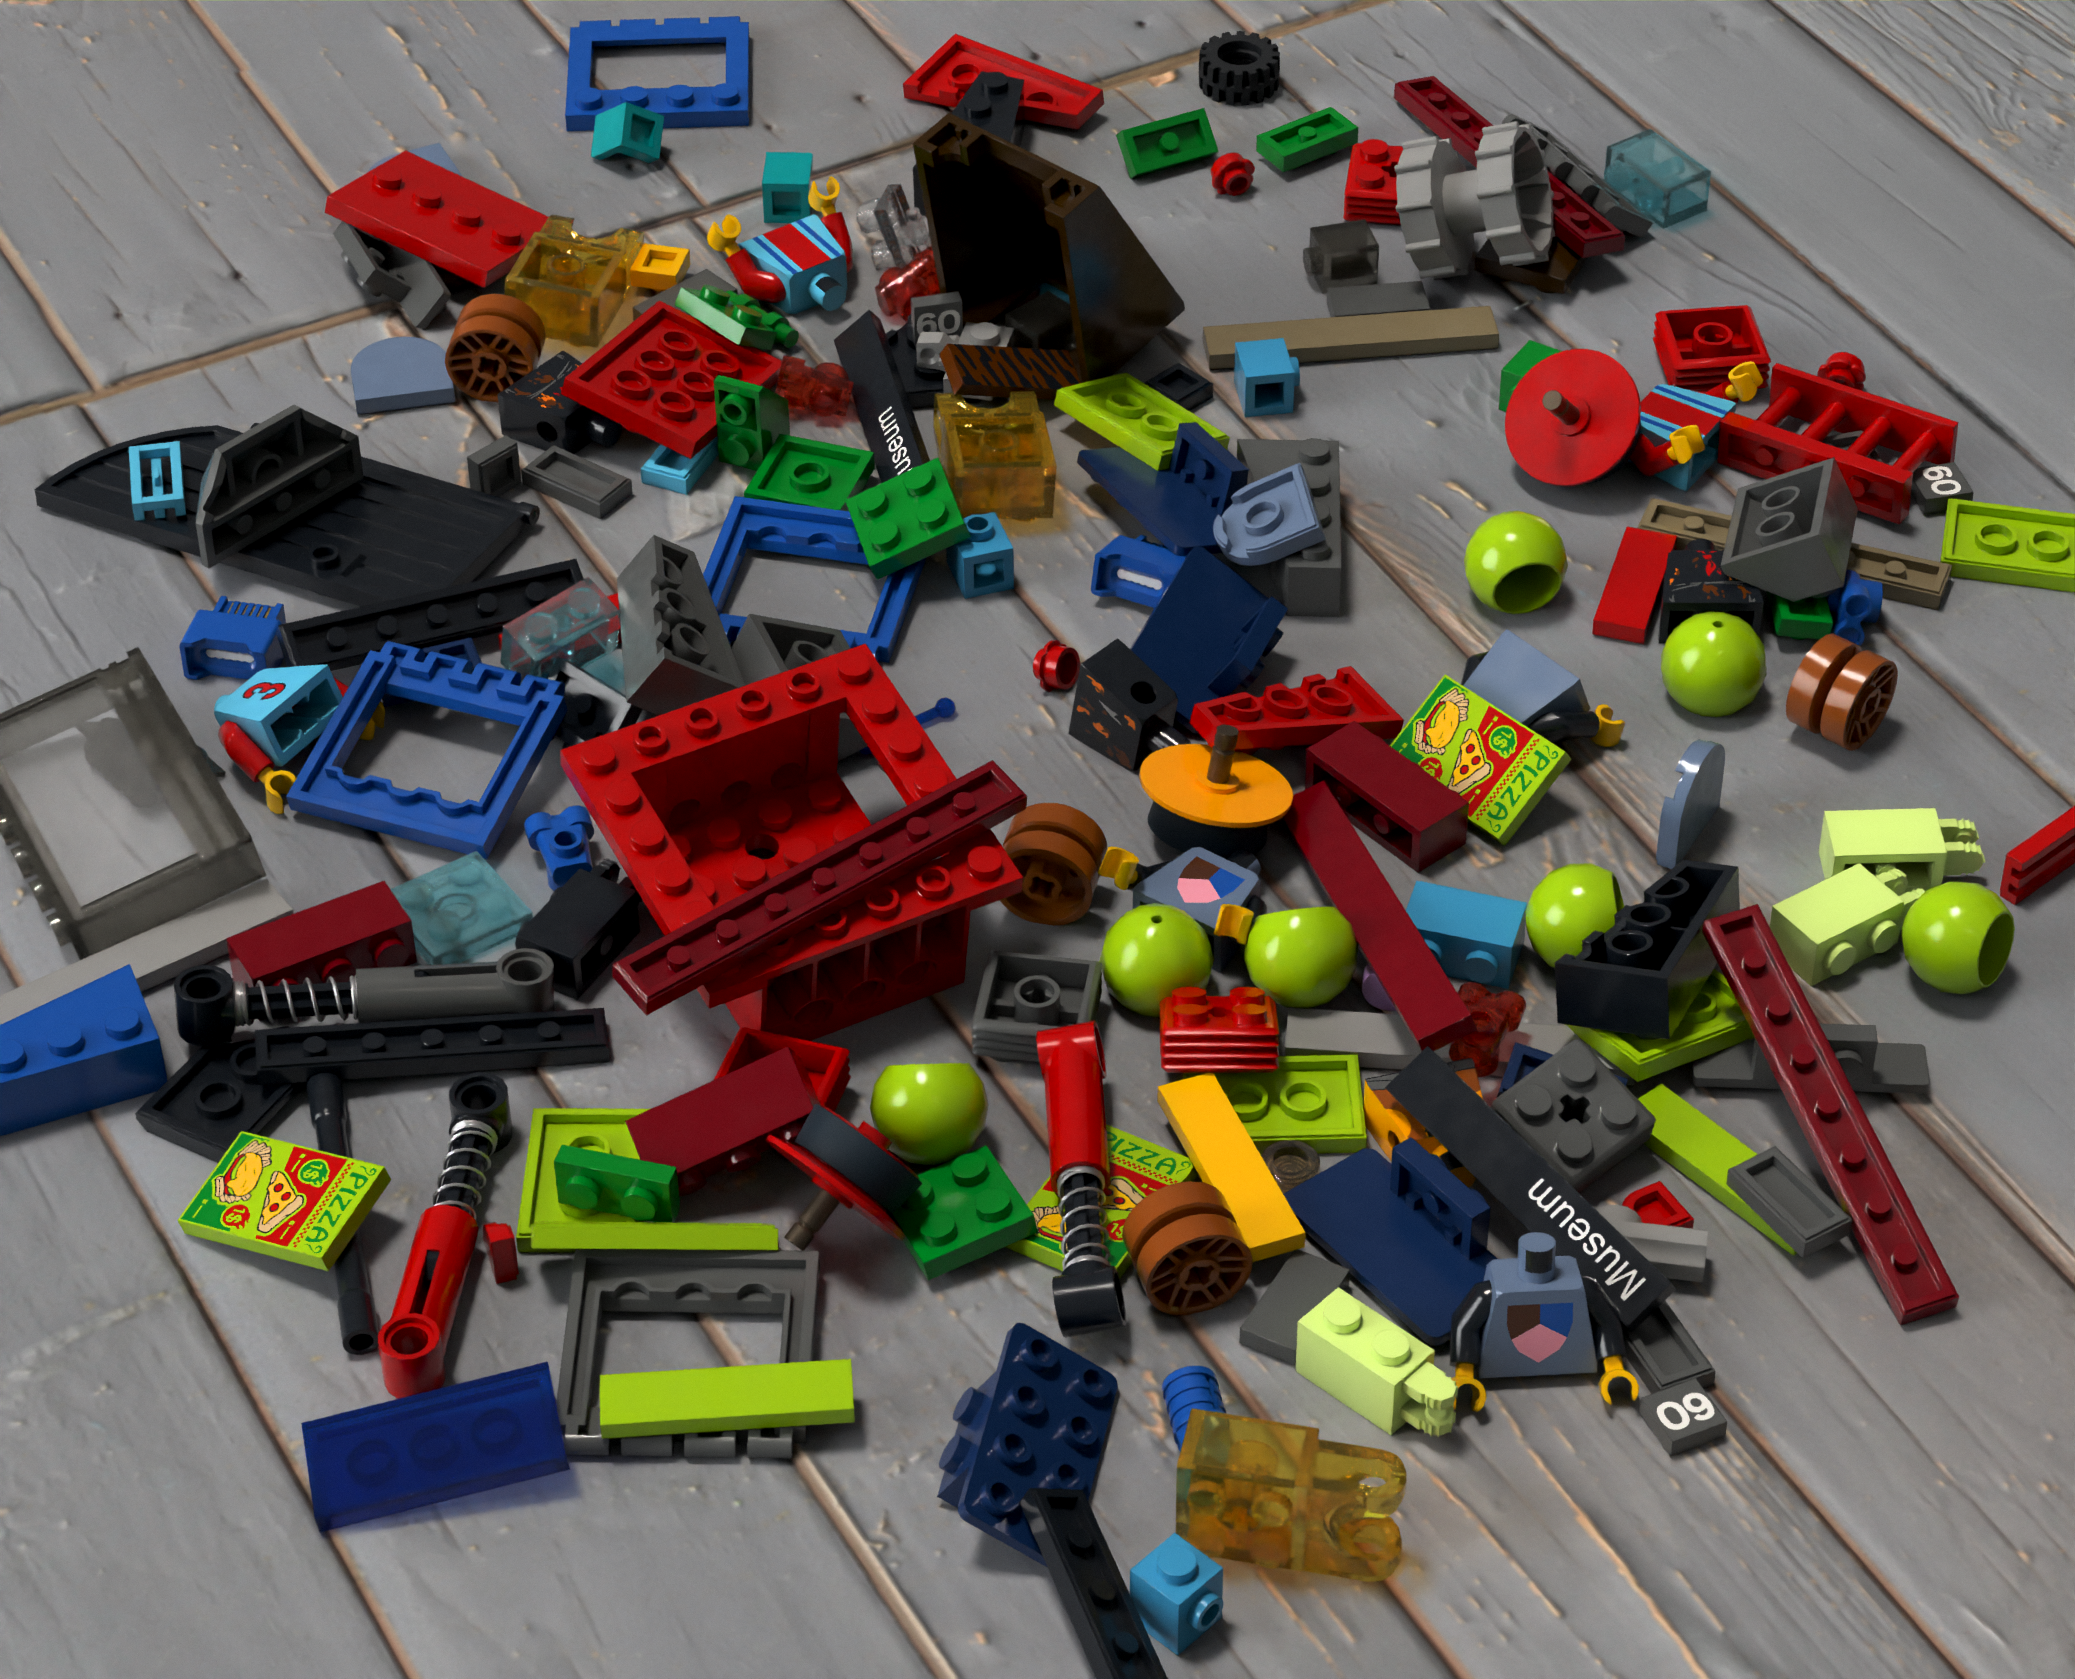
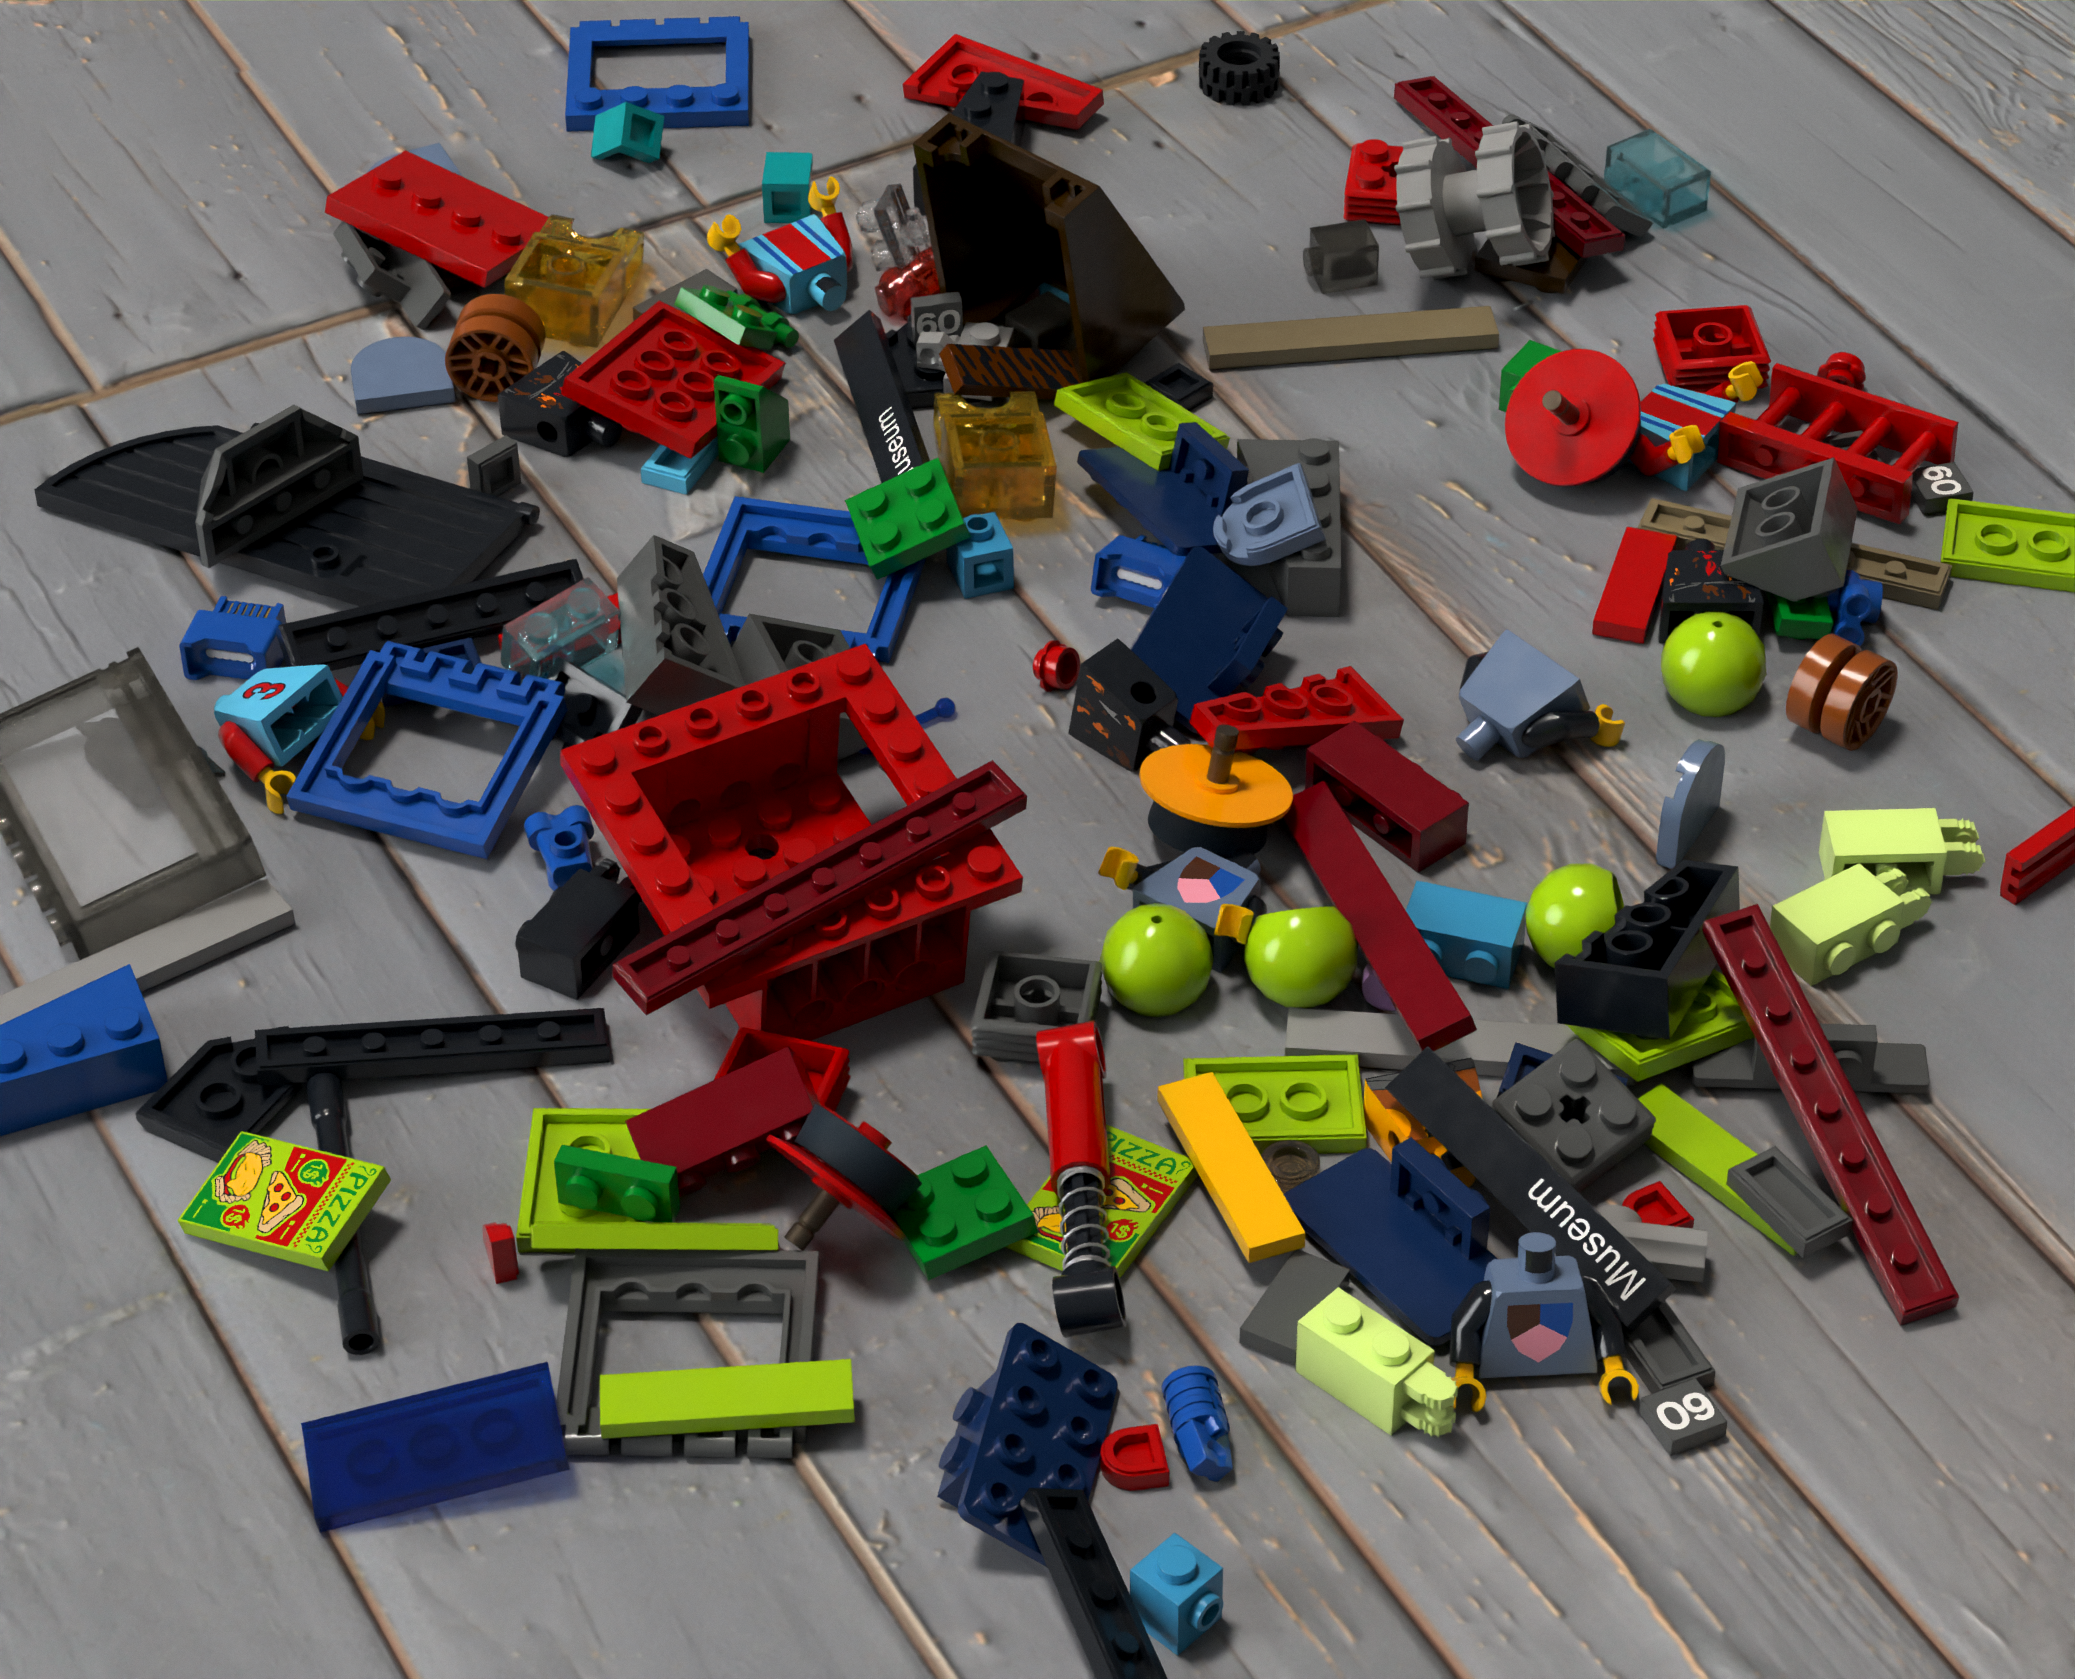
(158, 501): medium azure tile -> none
(213, 1004): piece -> none
(326, 941): dark red brick -> none
(436, 1270): red piece -> none
(461, 910): clear light blue plate -> none
(577, 482): dark grey tile -> none
(659, 267): yellow plate -> none
(811, 473): green plate -> none
(818, 389): clear red plate -> none
(929, 1110): lime helmet -> none
(1059, 862): dark orange wheel -> none
(1135, 1459): none -> red tile
(1167, 143): green plate -> none
(1187, 1248): dark orange wheel -> none
(1219, 1032): red brick -> none
(1232, 174): red plate -> none
(1265, 377): dark azure brick -> none
(1287, 1497): clear yellow brick -> none
(1307, 139): green plate -> none
(1377, 299): dark grey tile -> none
(1481, 756): tile -> none
(1493, 1018): clear red plate -> none
(1515, 562): lime helmet -> none
(1958, 937): lime helmet -> none

